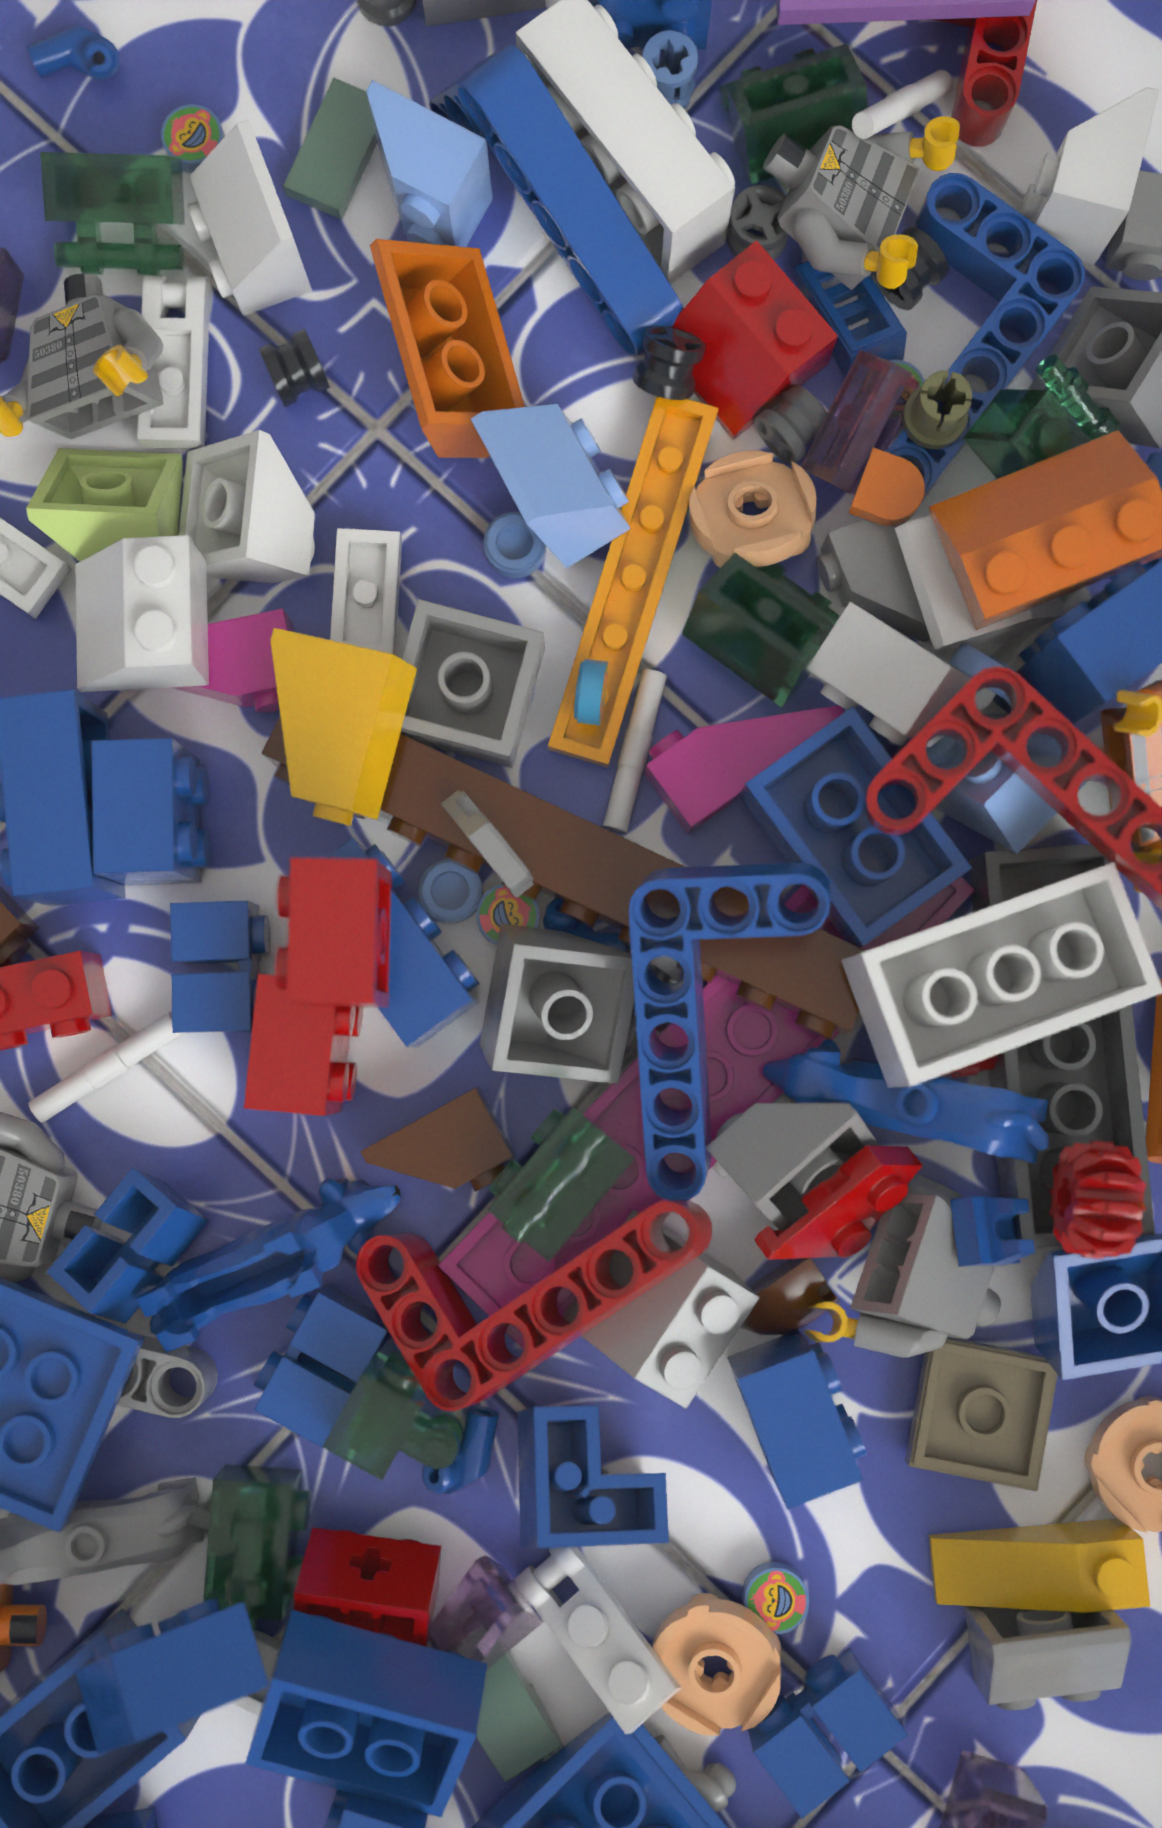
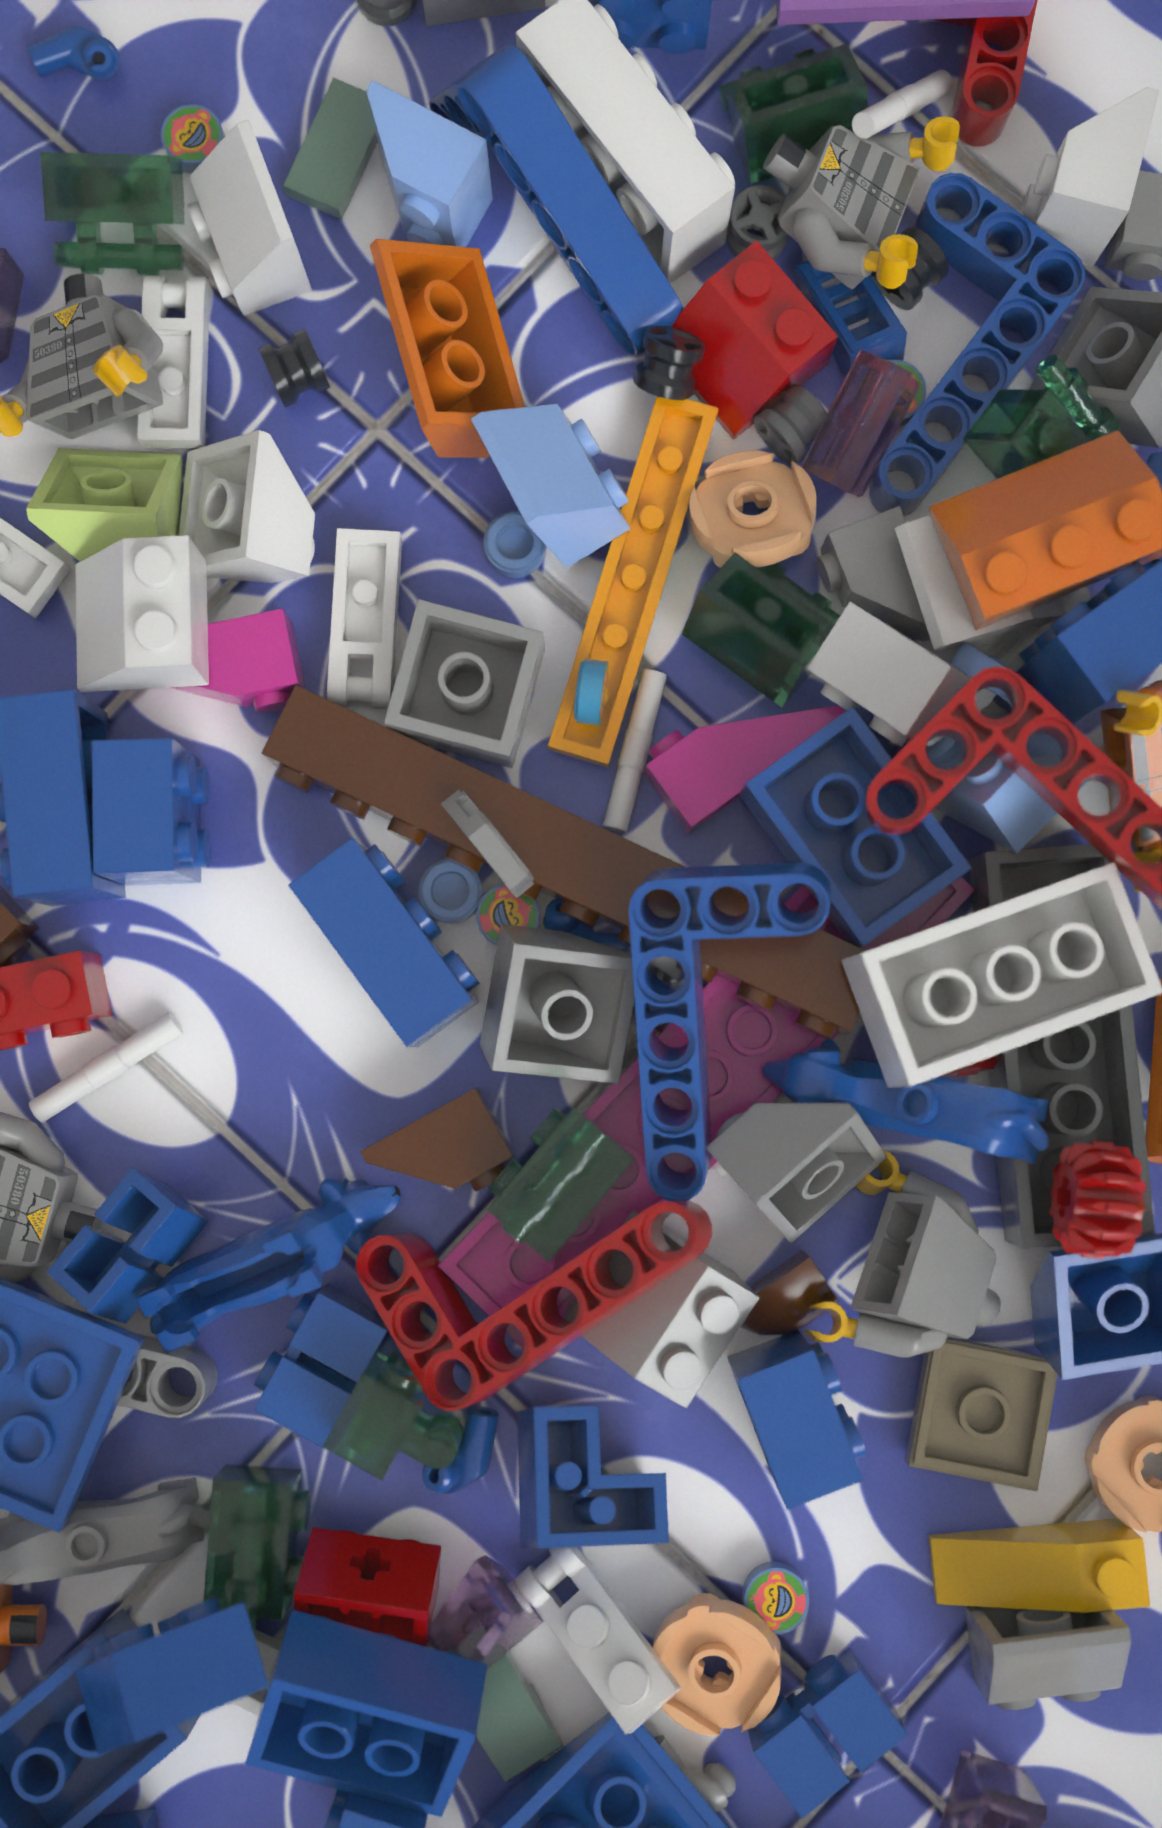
(216, 935): blue piece -> none
(299, 1054): red brick -> none
(335, 932): red brick -> none
(339, 721): yellow slope -> none
(677, 66): medium blue bush -> none
(845, 1206): red wing -> none
(888, 490): orange tile -> none
(921, 415): olive bush -> none
(988, 1231): blue tile -> none

